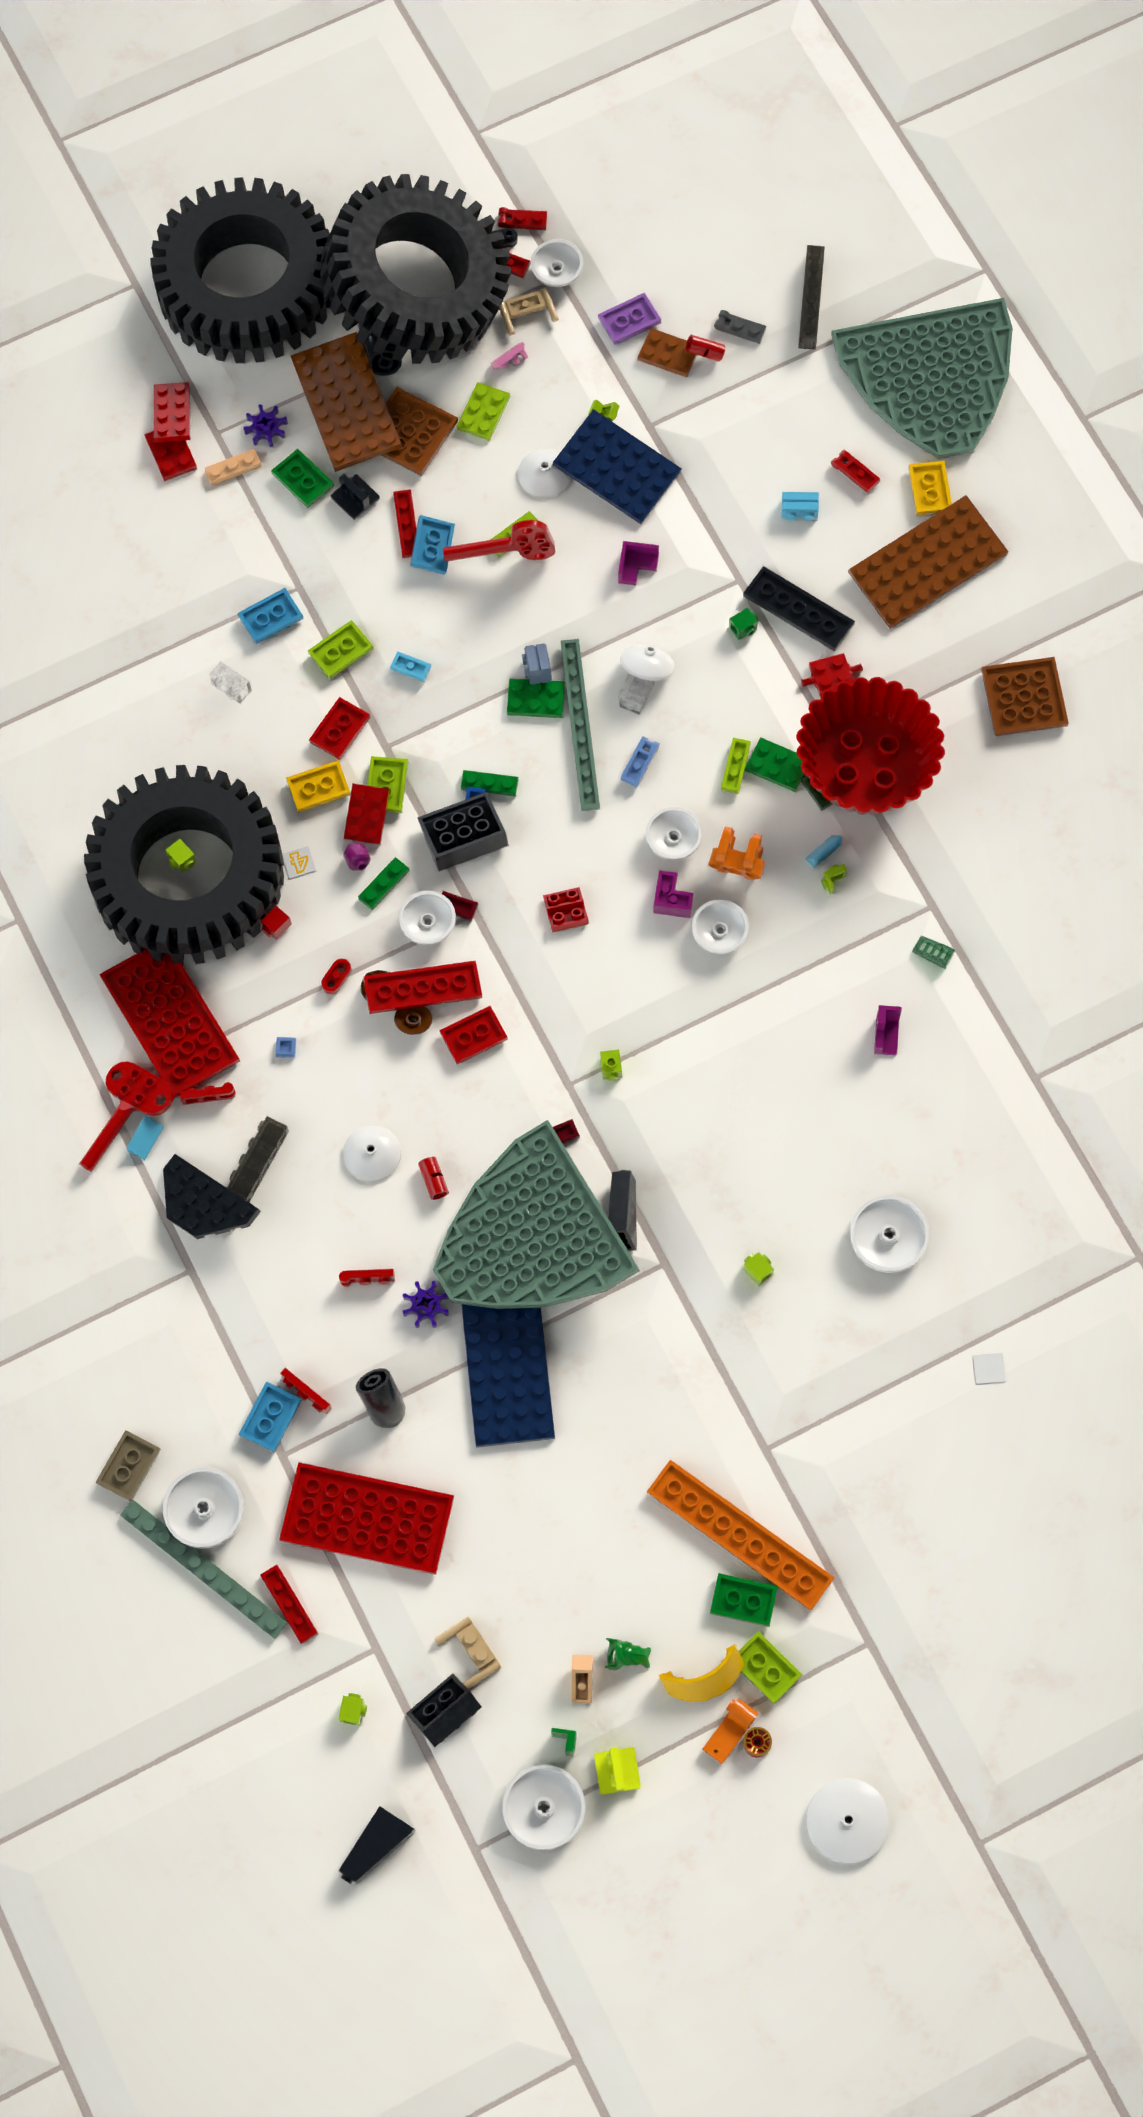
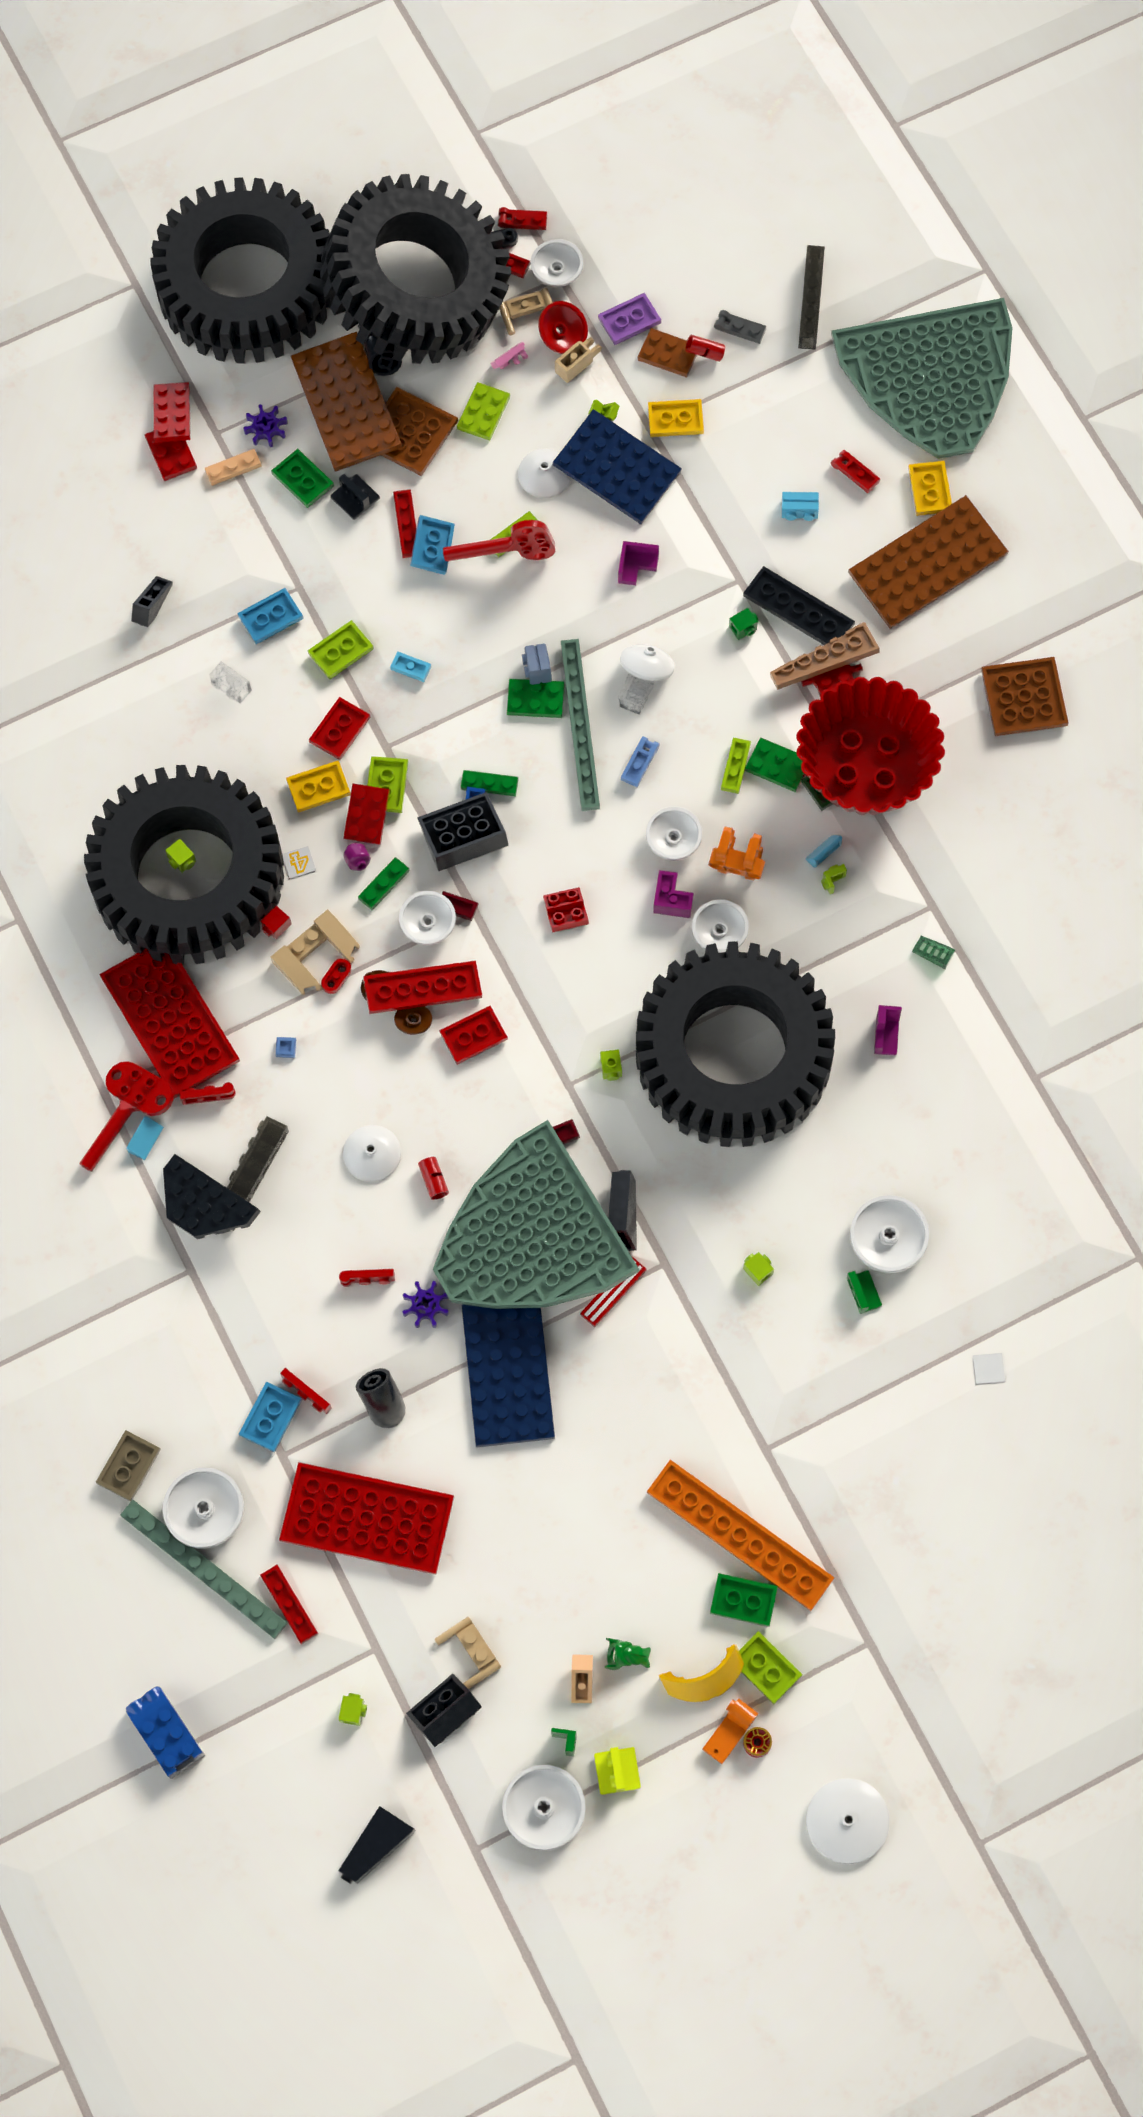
(150, 601): none -> black slope
(164, 1732): none -> blue piece
(325, 928): none -> tan wedge
(568, 320): none -> red dish
(576, 359): none -> tan hinge
(605, 1301): none -> red tile
(675, 418): none -> yellow plate
(746, 981): none -> black tyre
(850, 647): none -> medium nougat wing
(863, 1291): none -> green panel

